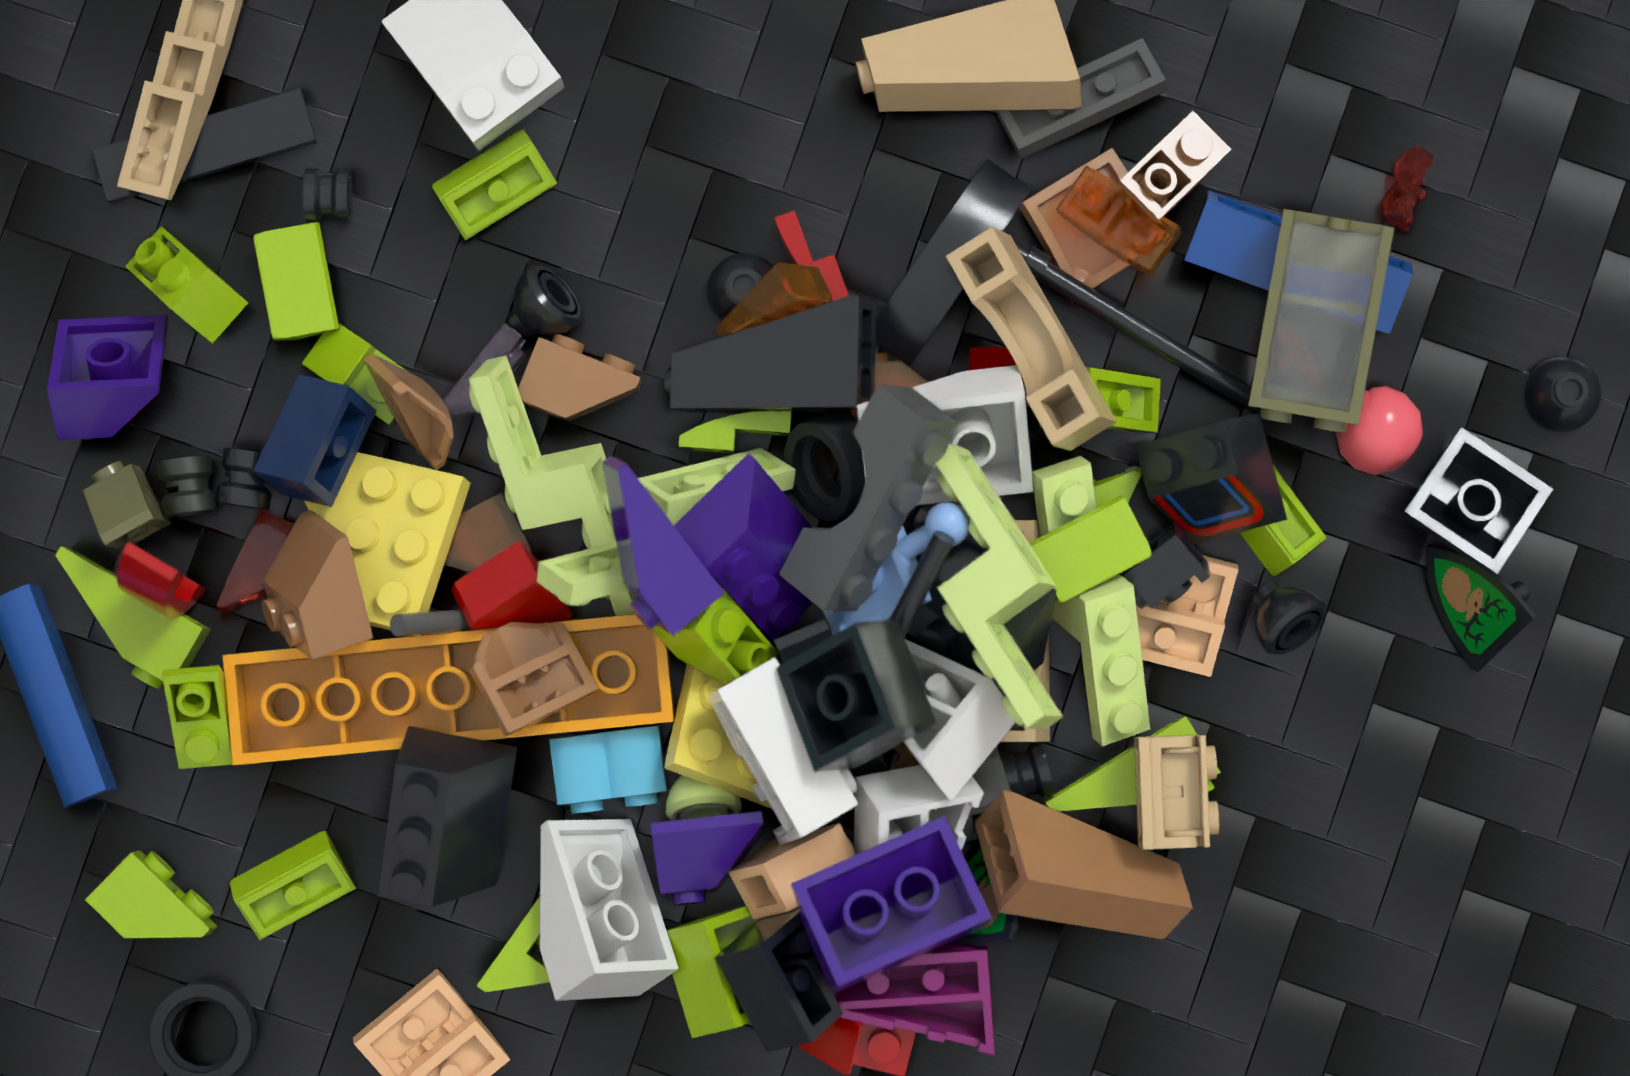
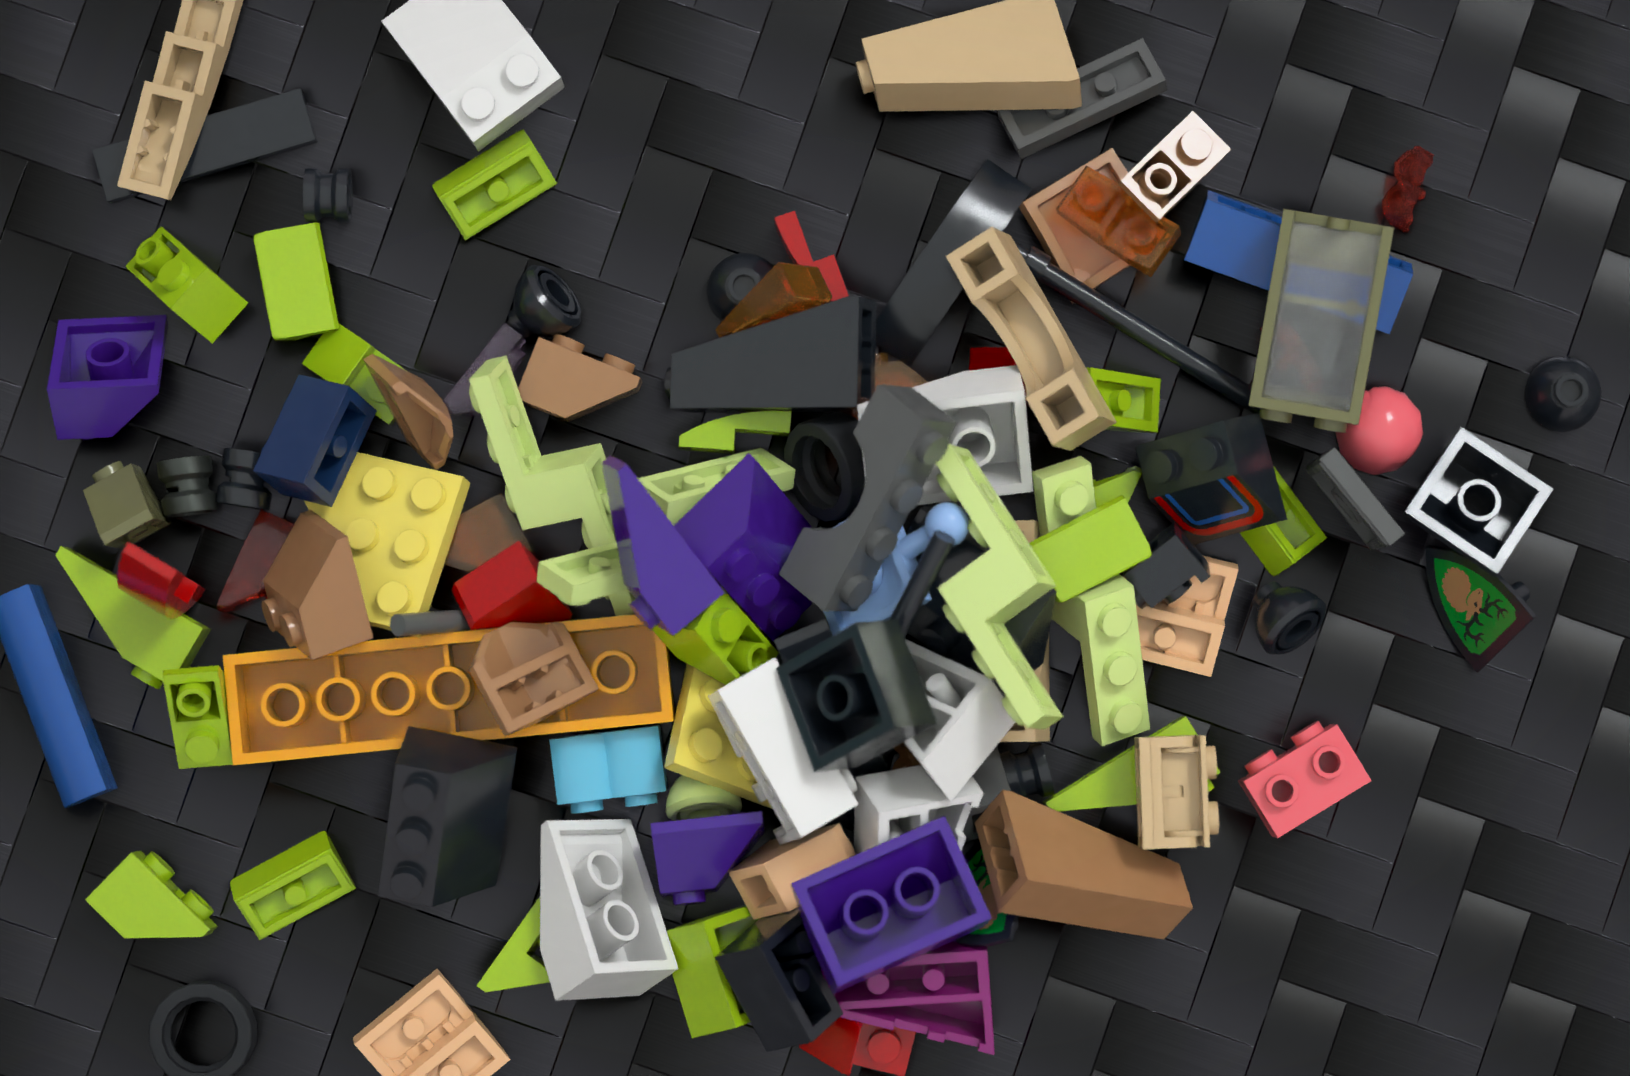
(1303, 779): none -> coral brick
(1354, 500): none -> dark grey tile

